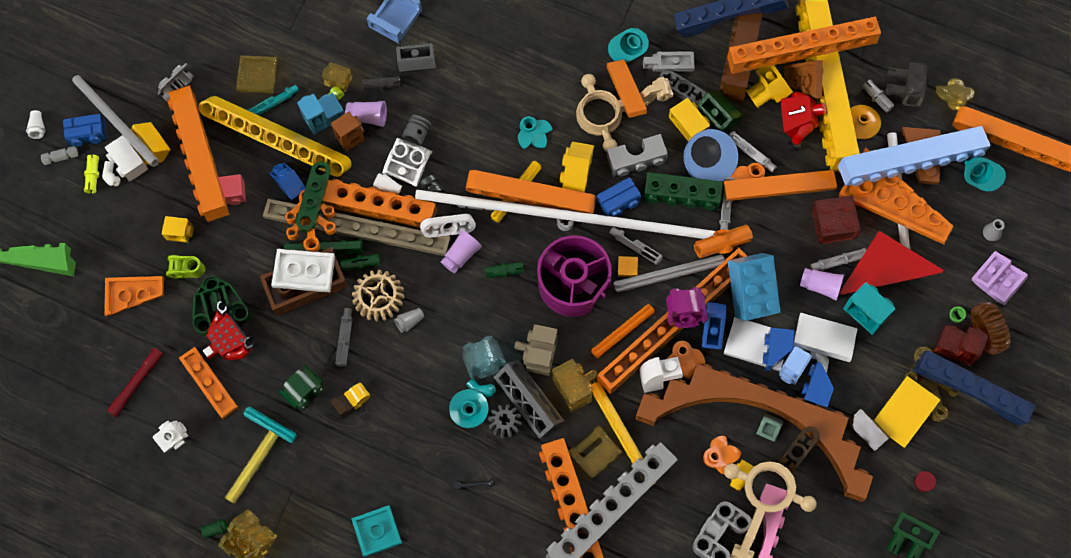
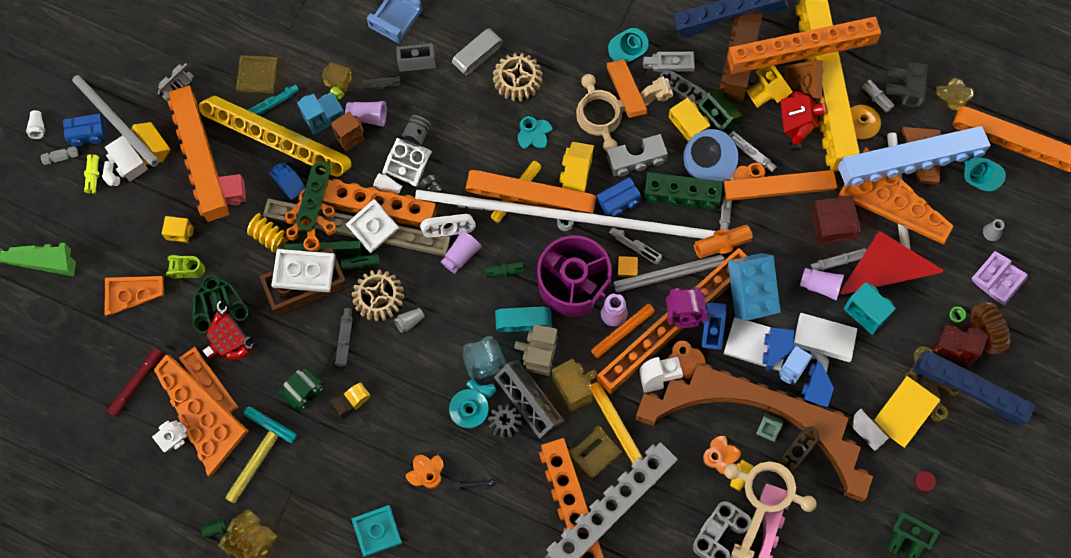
(205, 419): none -> orange wing
(266, 234): none -> yellow piece
(372, 226): none -> white tile
(424, 469): none -> orange plate
(477, 51): none -> light grey beam
(505, 72): none -> tan gear
(522, 318): none -> teal beam
(611, 315): none -> lavender plant

